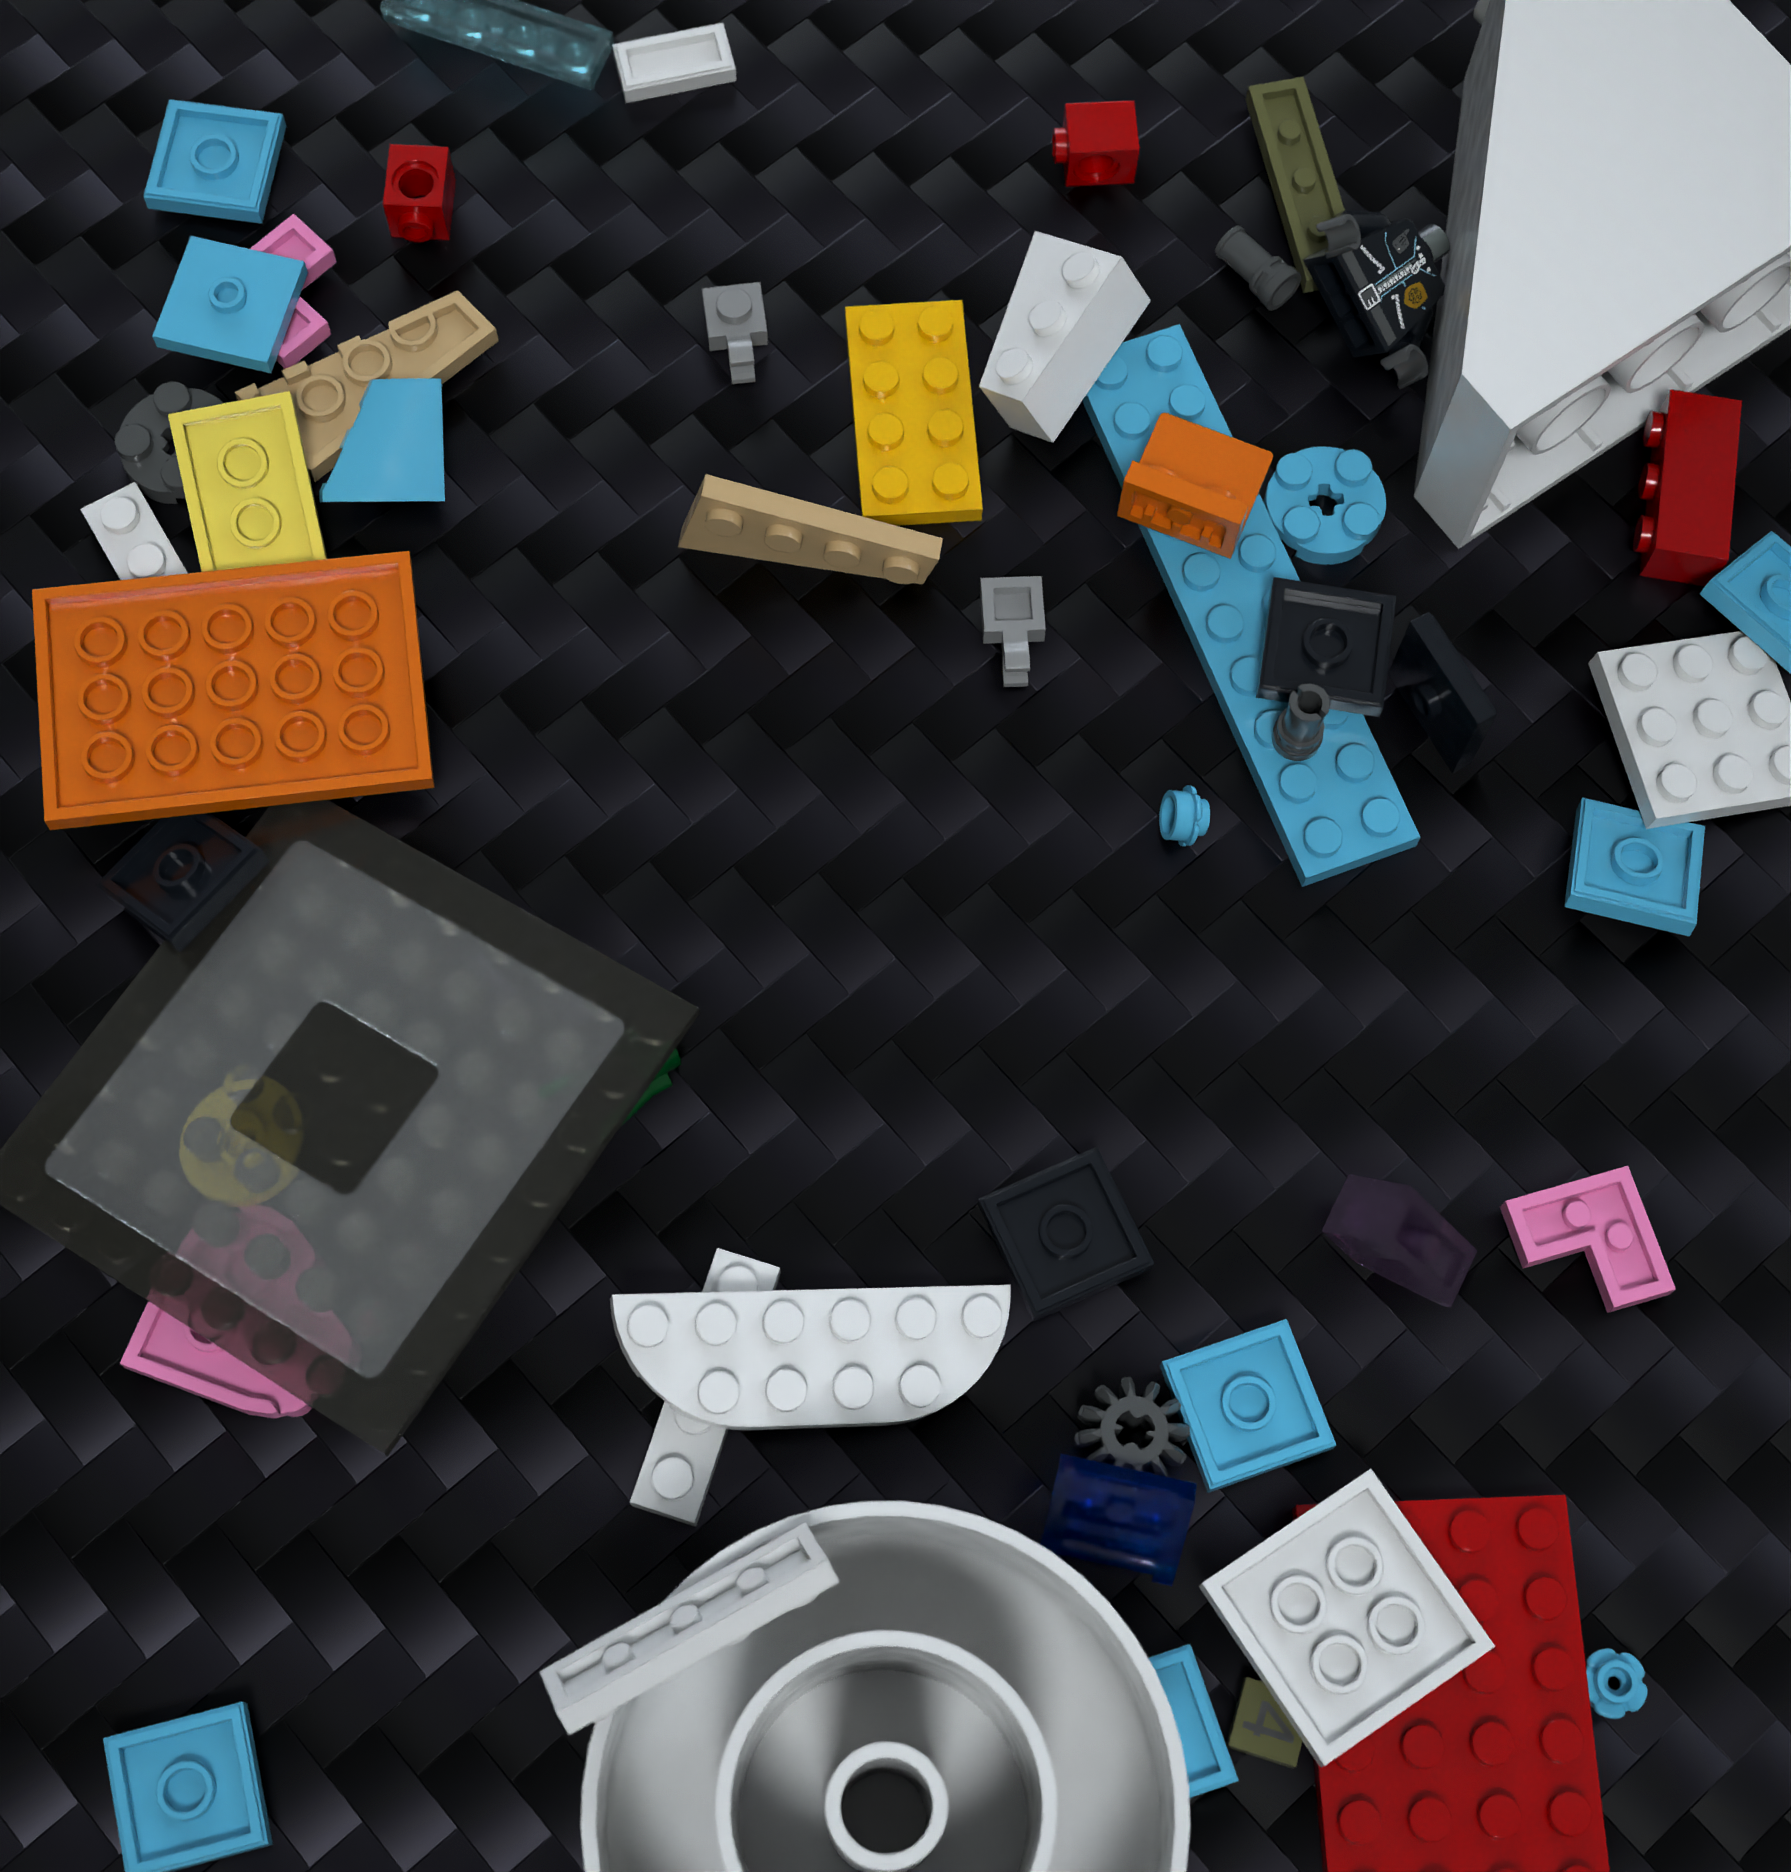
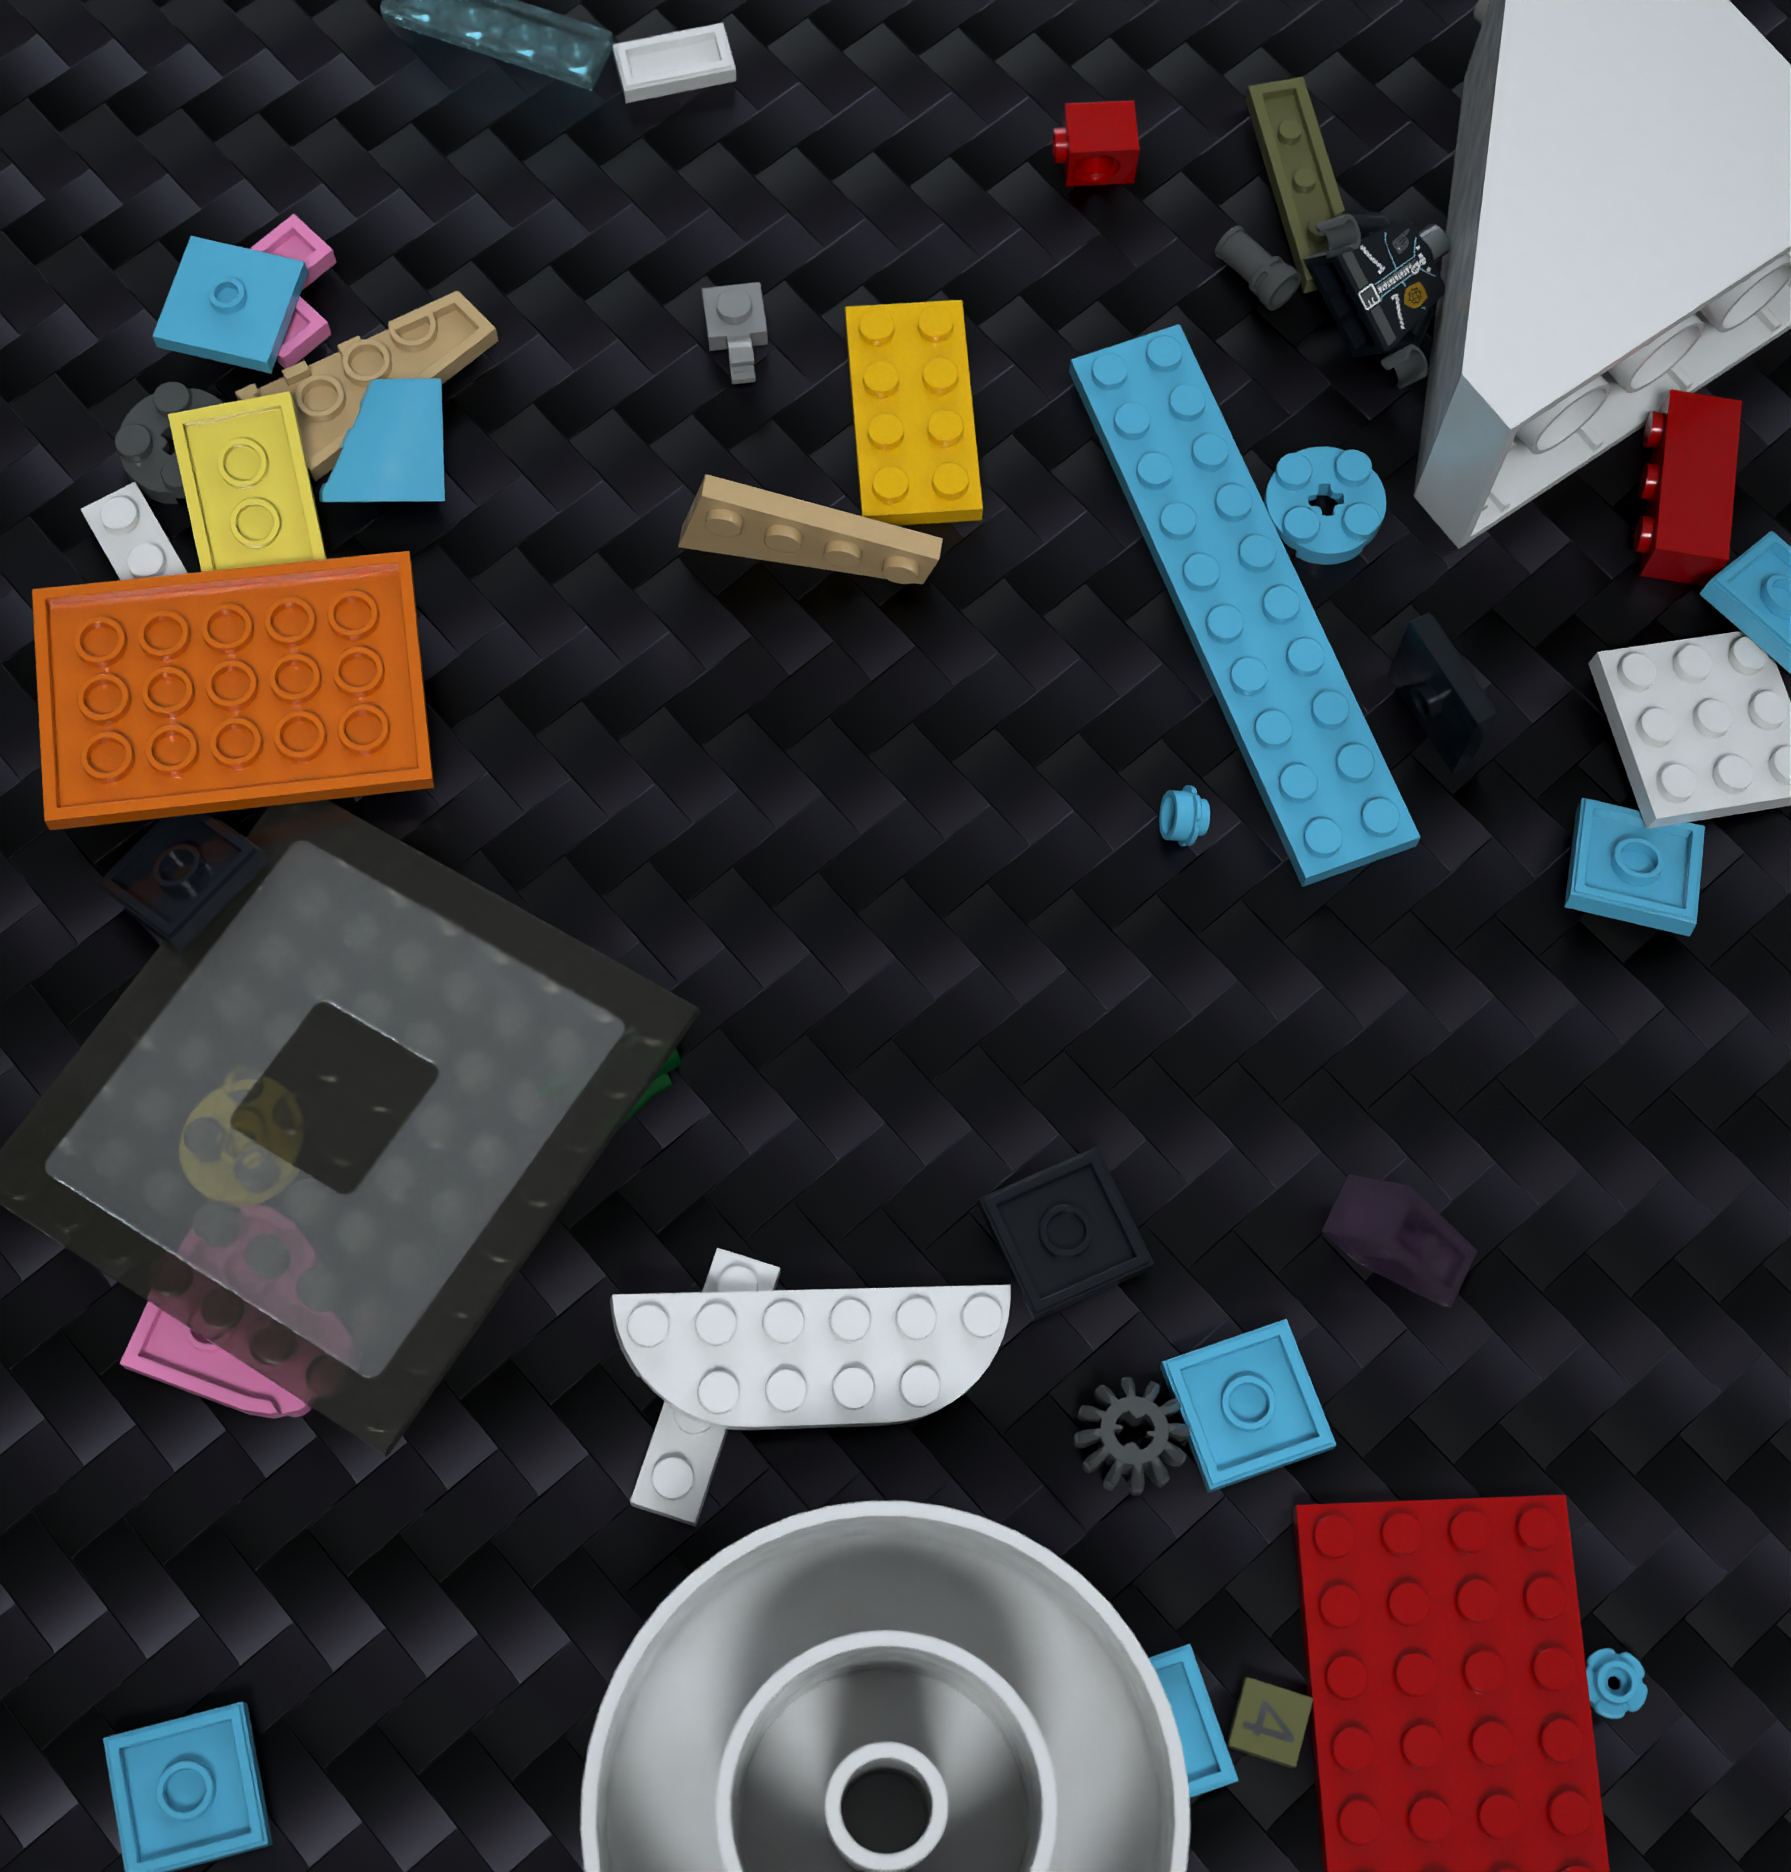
(215, 161): medium azure plate -> none
(414, 173): red brick -> none
(688, 1628): white plate -> none
(1013, 616): light grey plate -> none
(1059, 333): white wedge -> none
(1118, 1517): clear blue plate -> none
(1194, 484): orange bracket -> none
(1301, 725): dark grey pin -> none
(1327, 640): black plate -> none
(1346, 1617): white plate -> none
(1604, 1221): bright pink plate -> none

